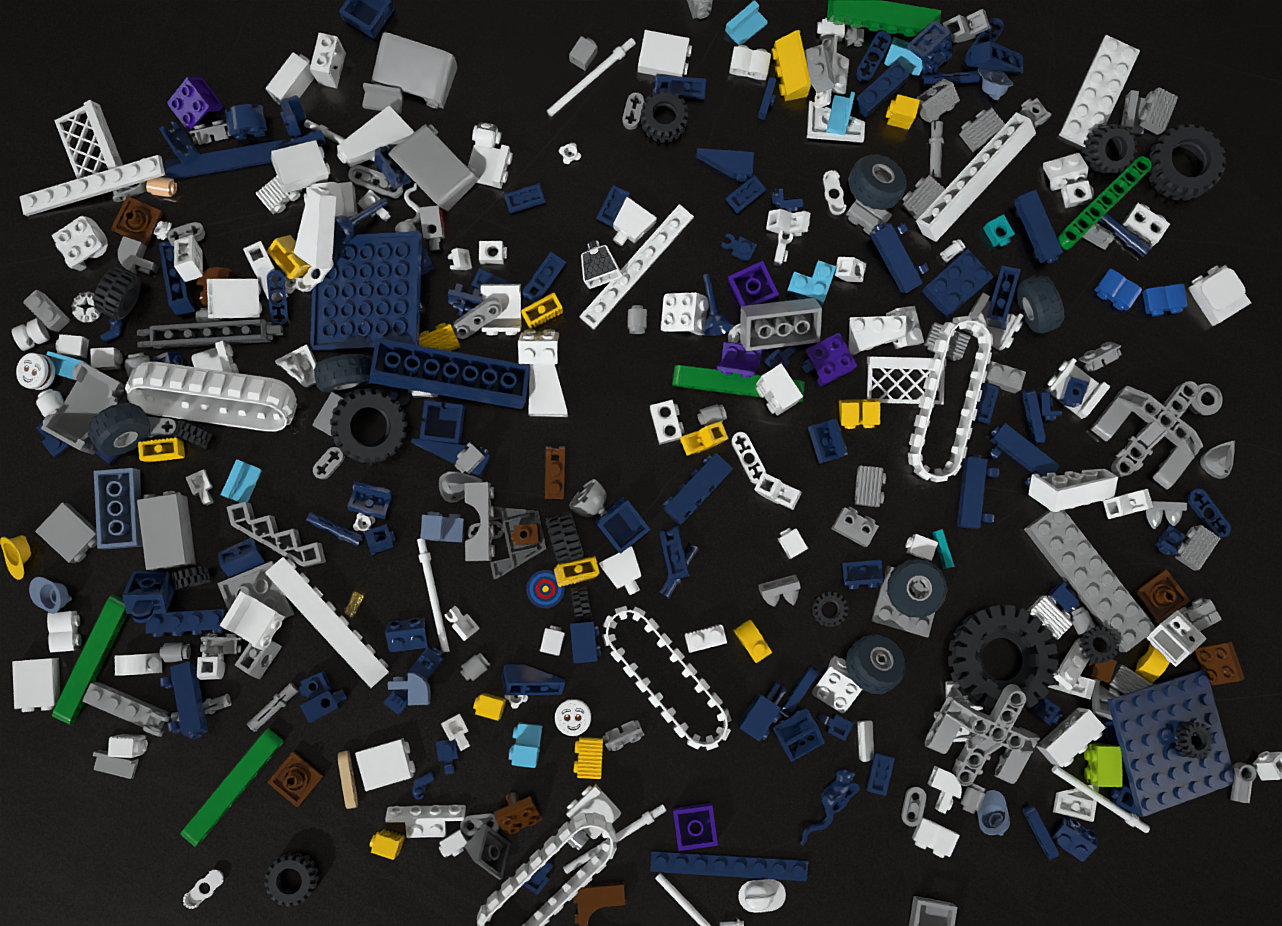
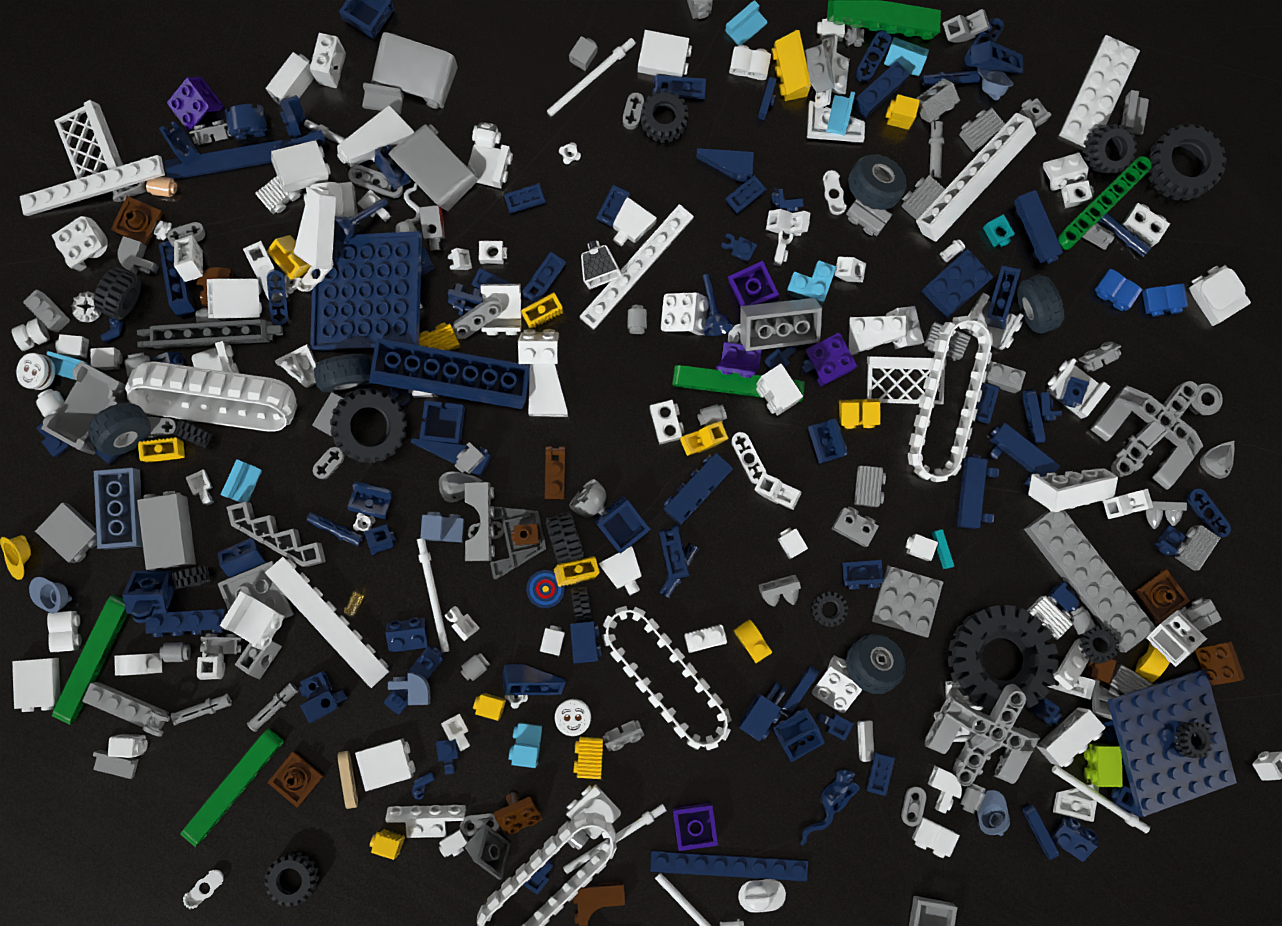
(188, 700): dark blue brick -> none
(896, 257): dark blue brick -> none
(917, 588): black wheel -> none
(932, 47): dark blue bracket -> none
(1157, 110): light grey brick -> none
(1242, 784): light grey piece -> none

